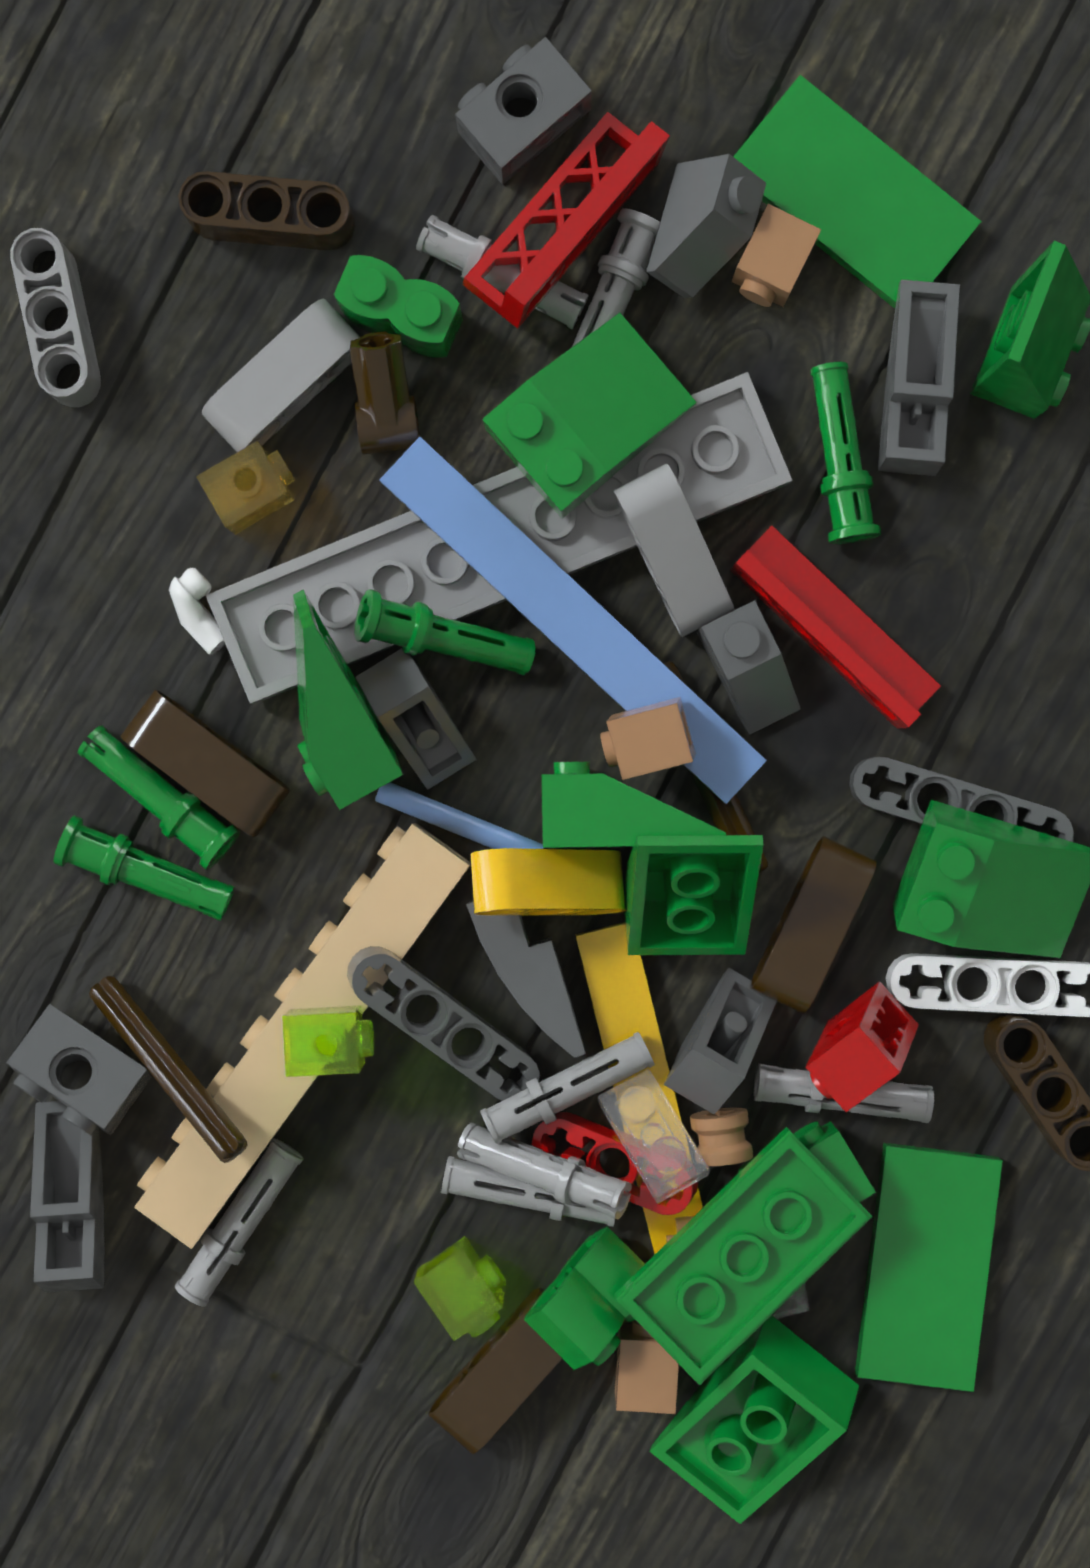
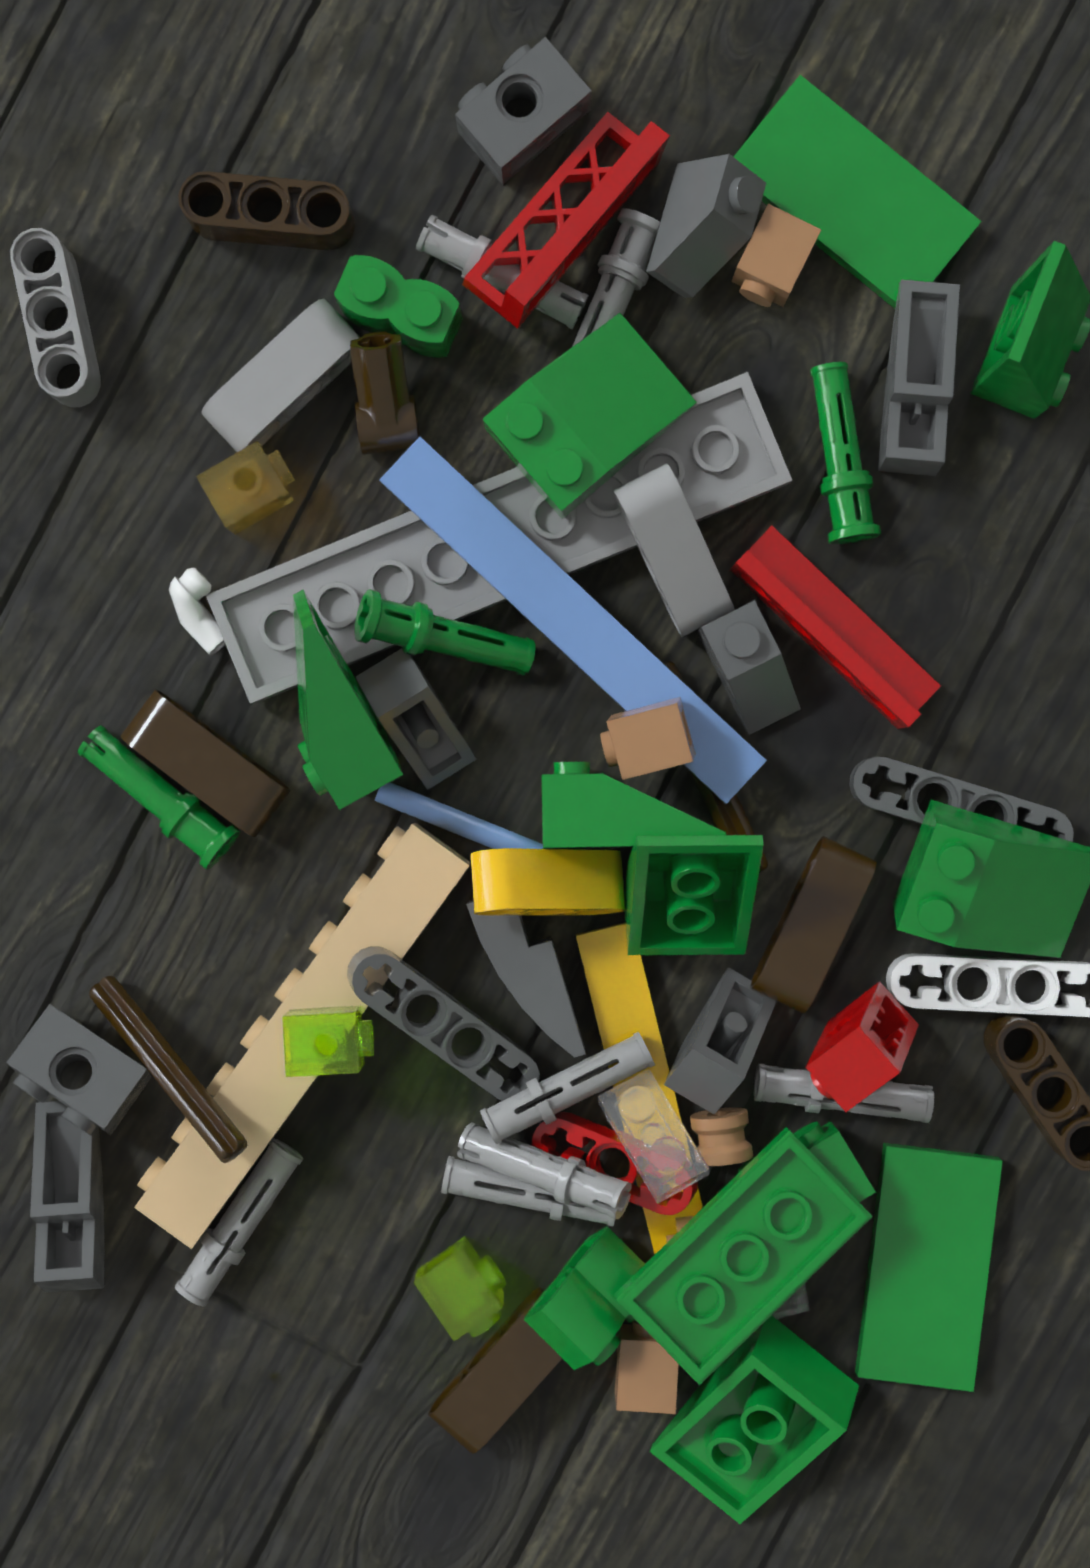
(119, 861): green pin -> none

